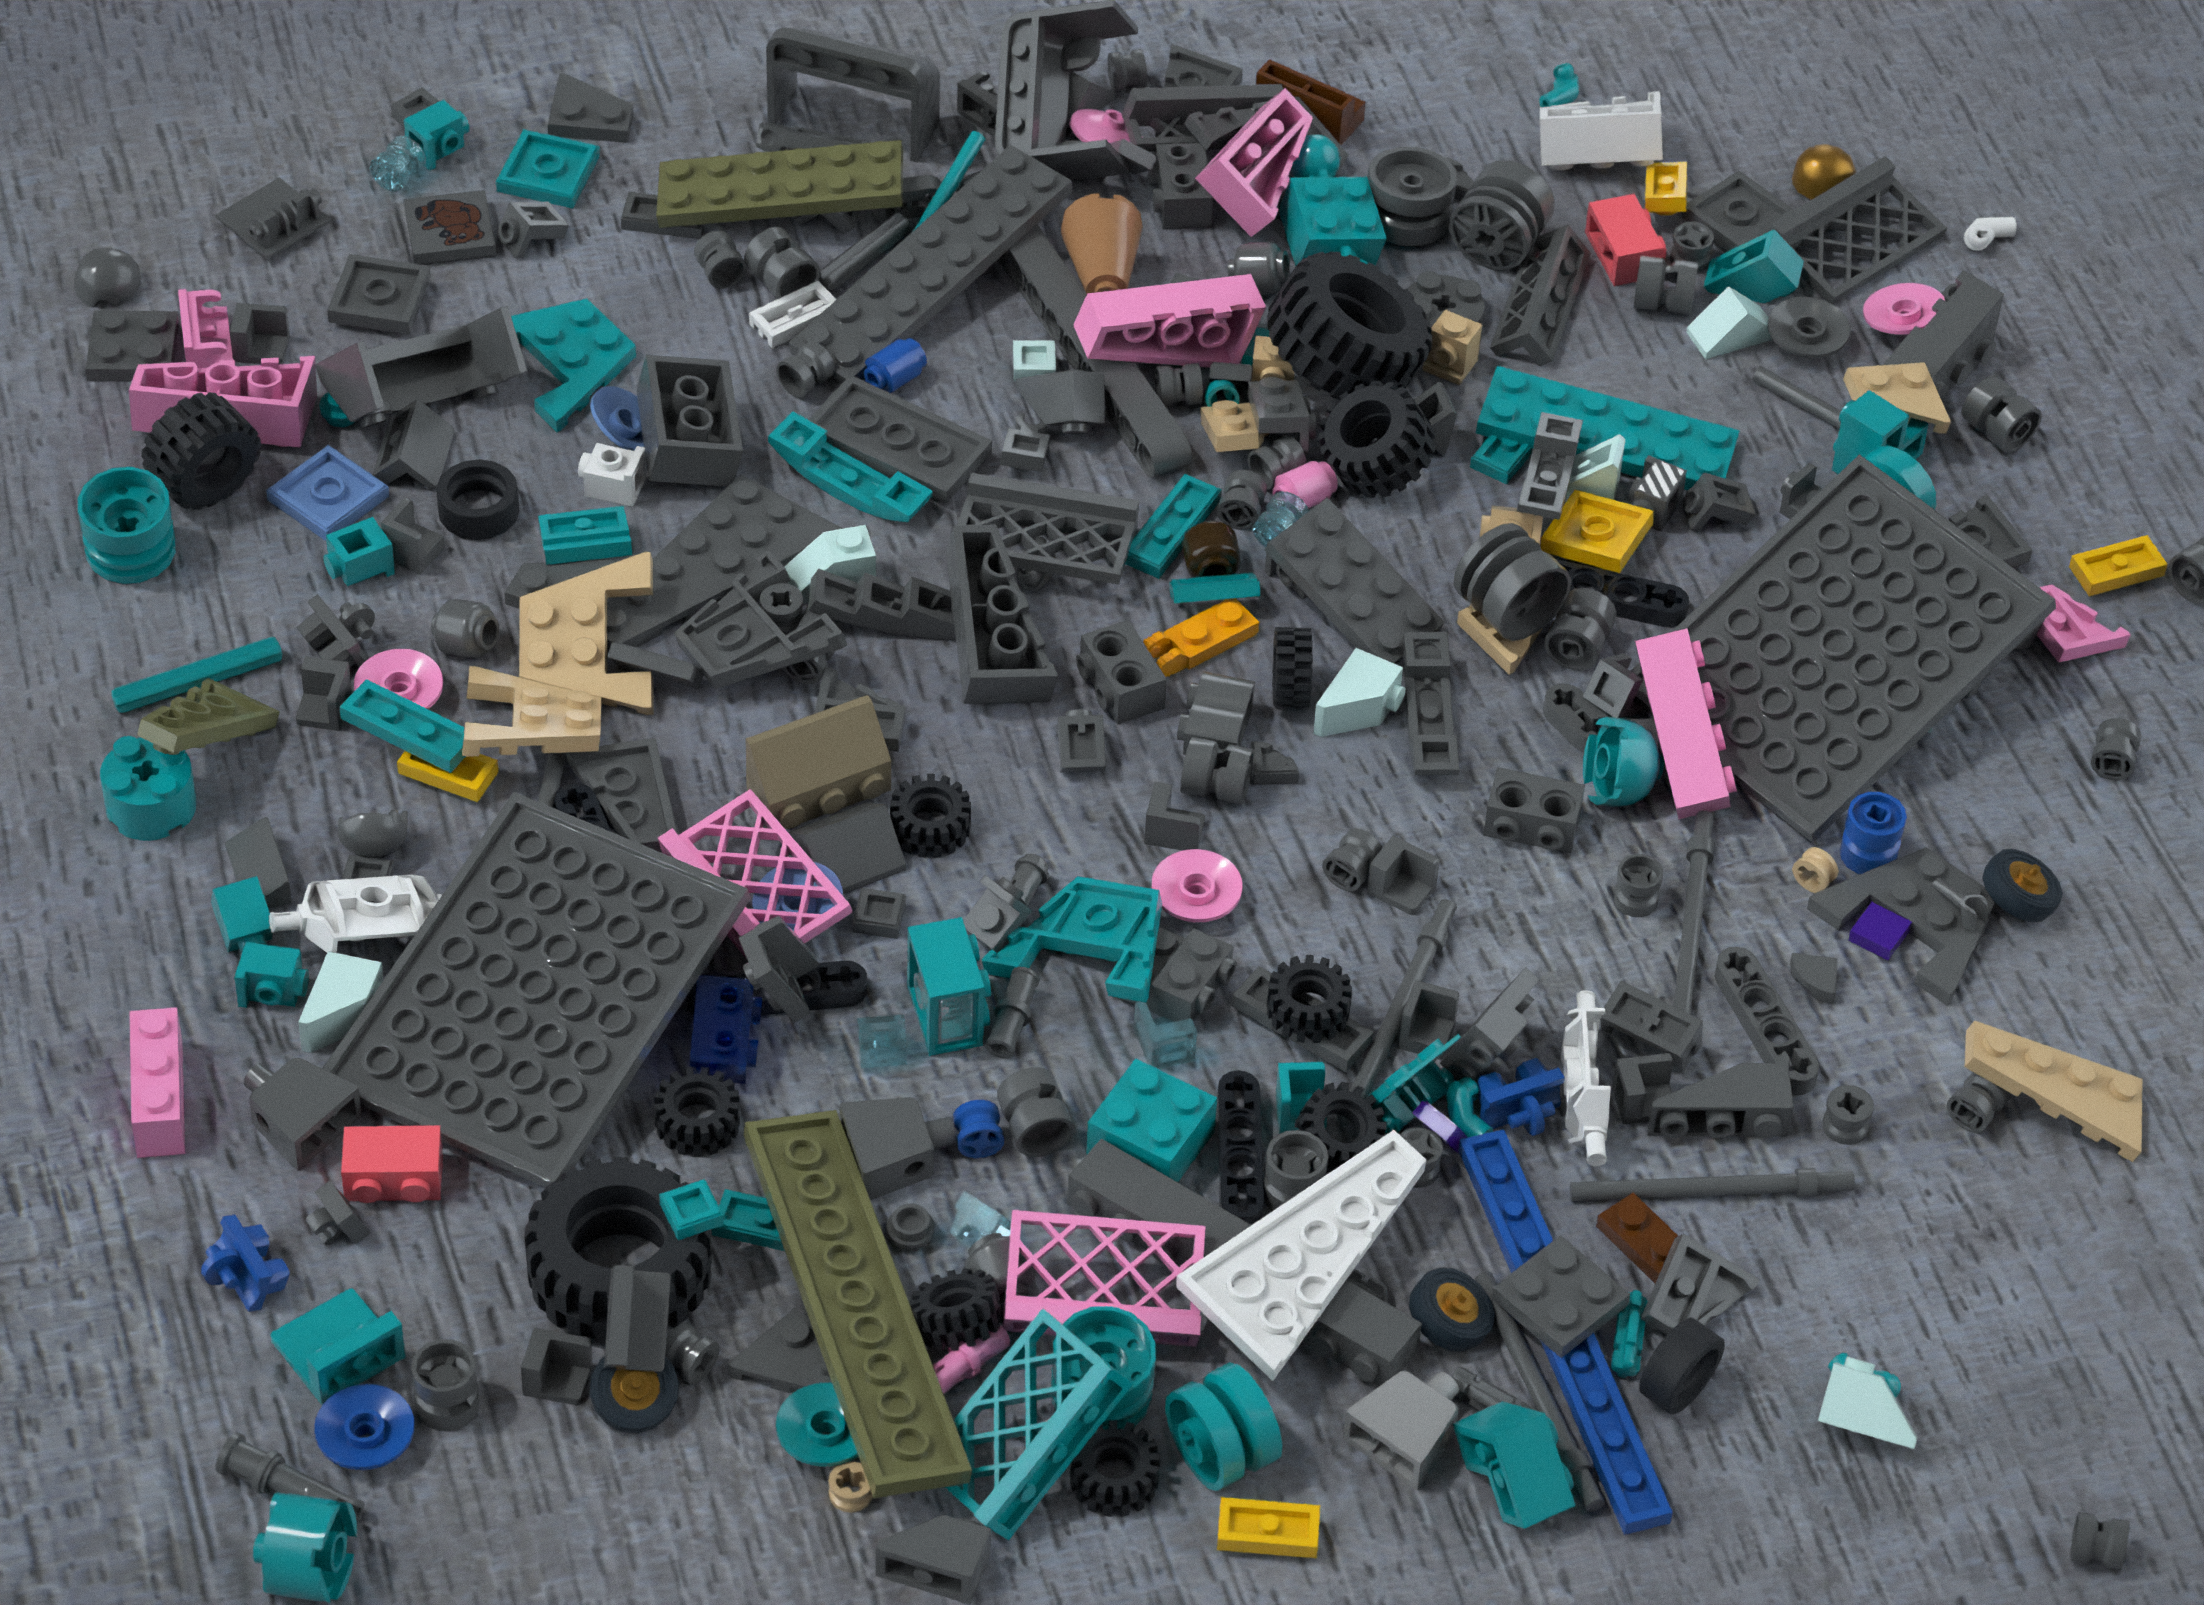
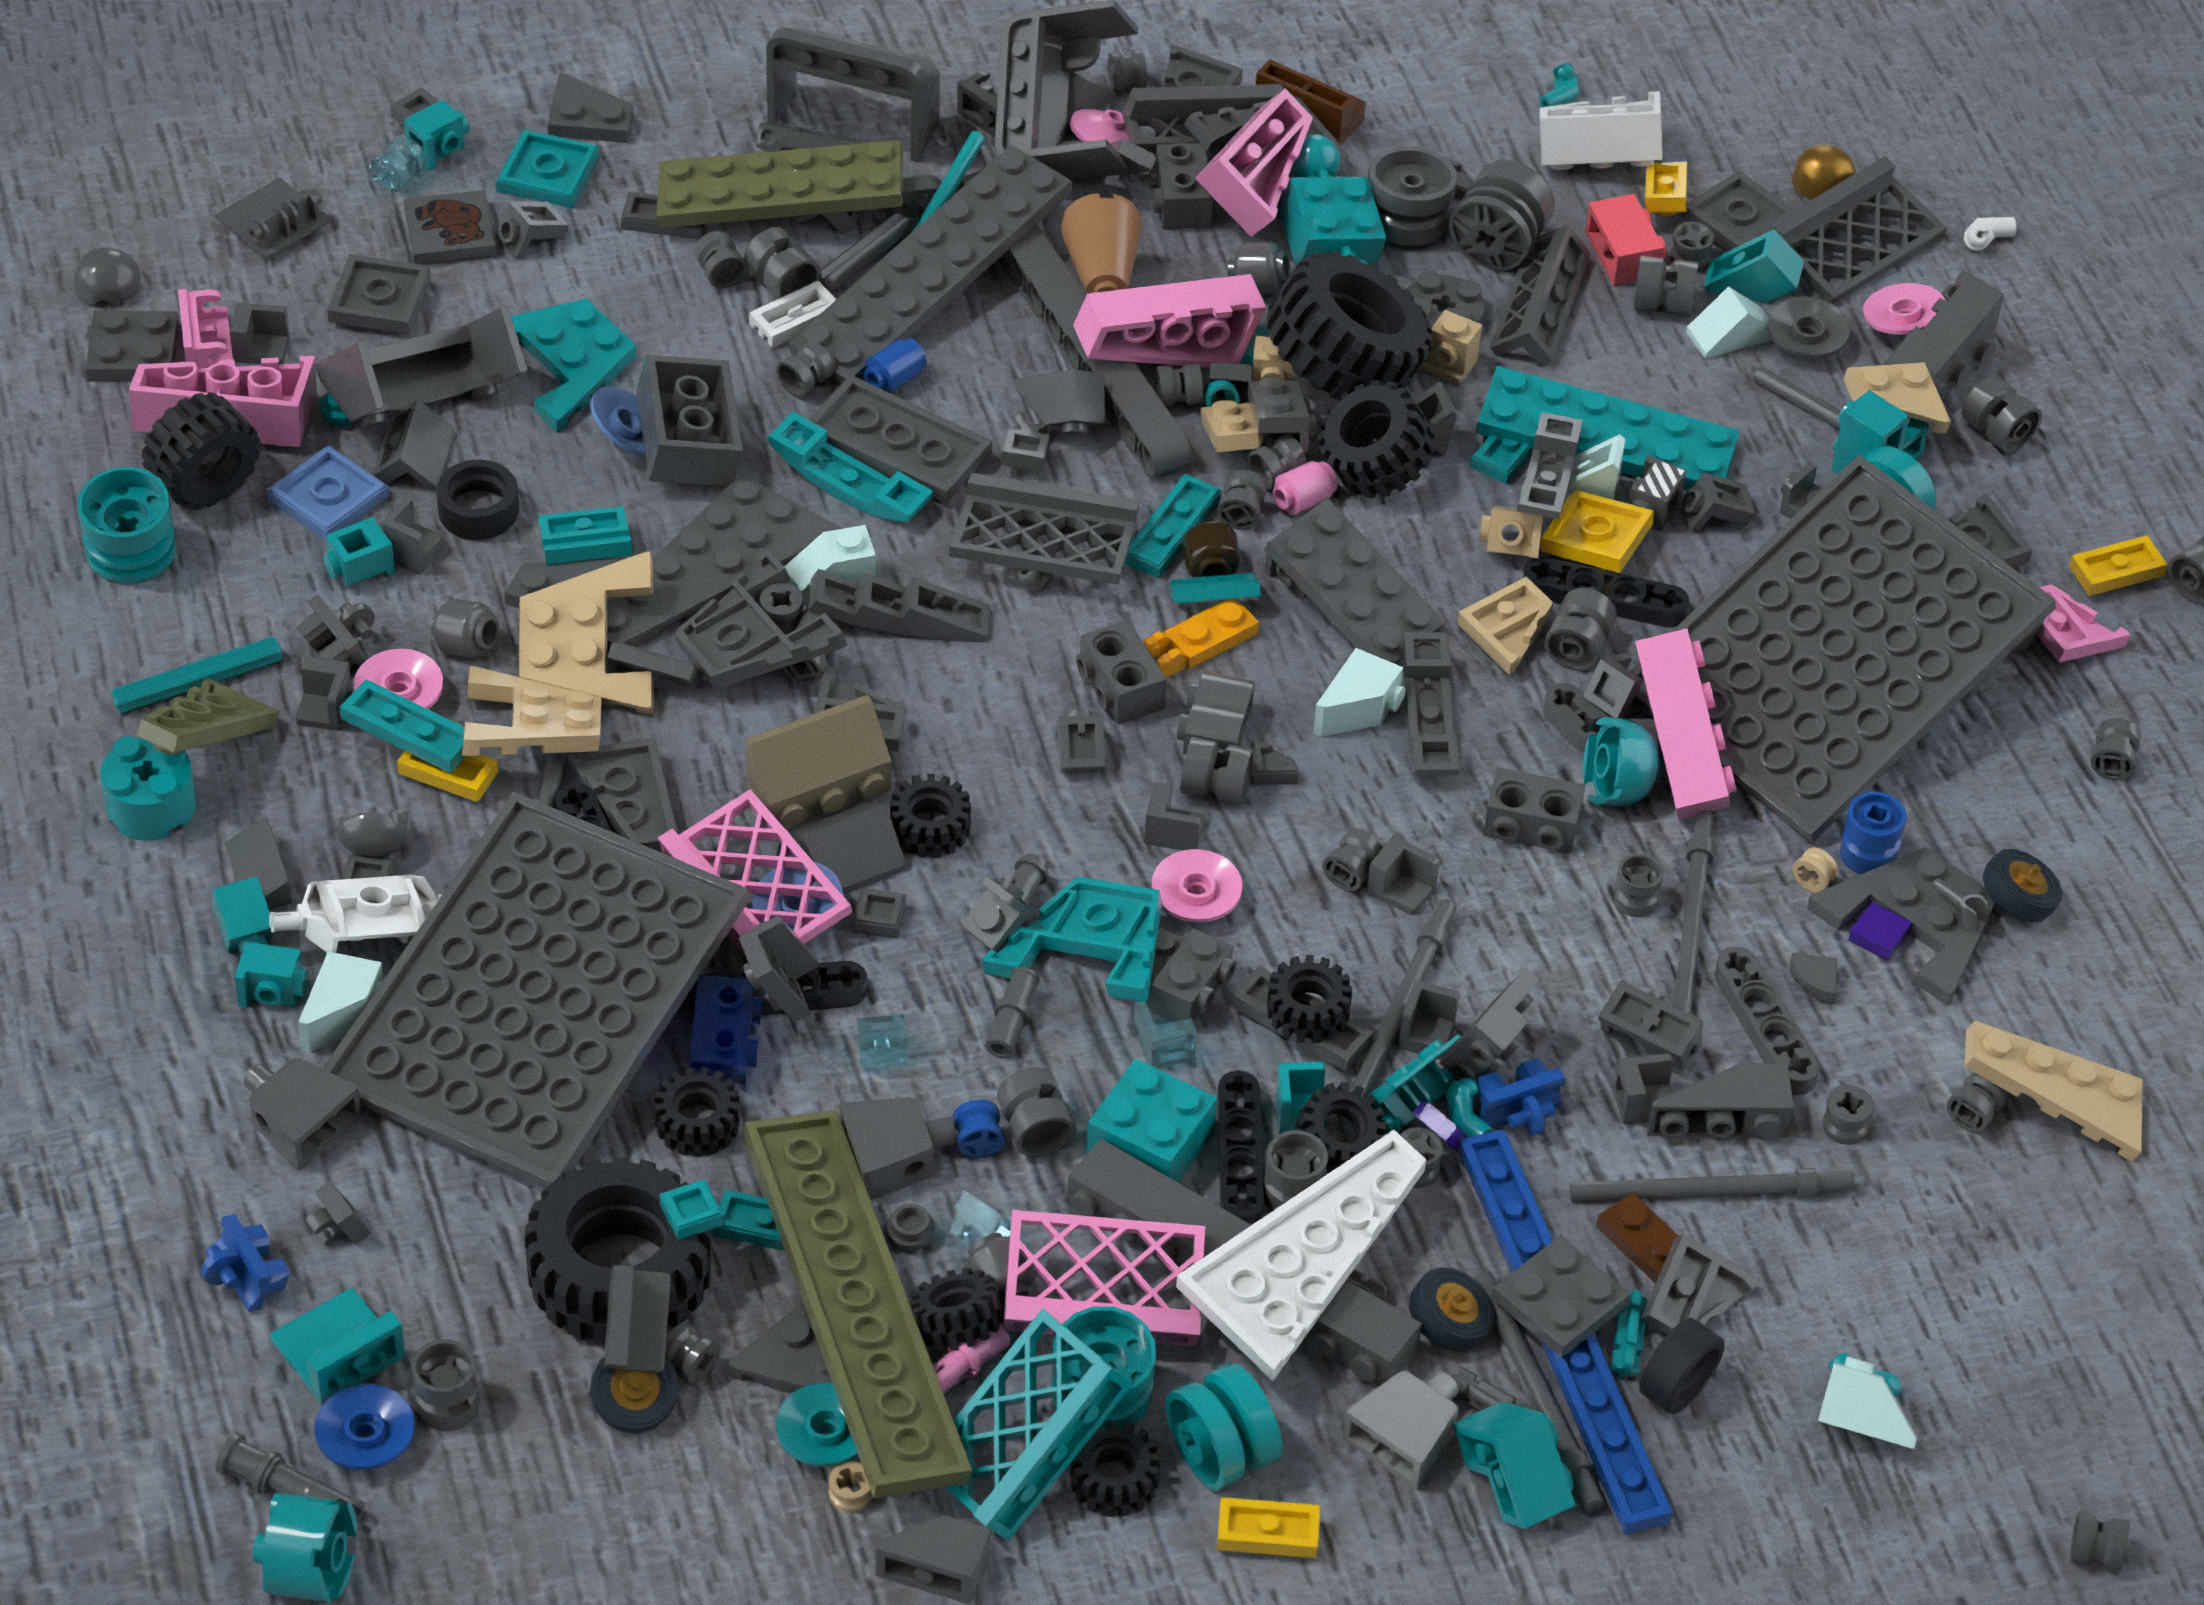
(157, 1082): bright pink brick -> none
(392, 1163): coral brick -> none
(556, 1366): dark grey panel -> none
(613, 473): white brick -> none
(947, 985): teal piece -> none
(995, 637): dark grey wedge -> none
(1033, 358): light aqua plate -> none
(1280, 513): clear light blue wheel -> none
(1292, 667): black tyre -> none
(1512, 581): dark grey wheel -> none
(1586, 1100): white plate -> none

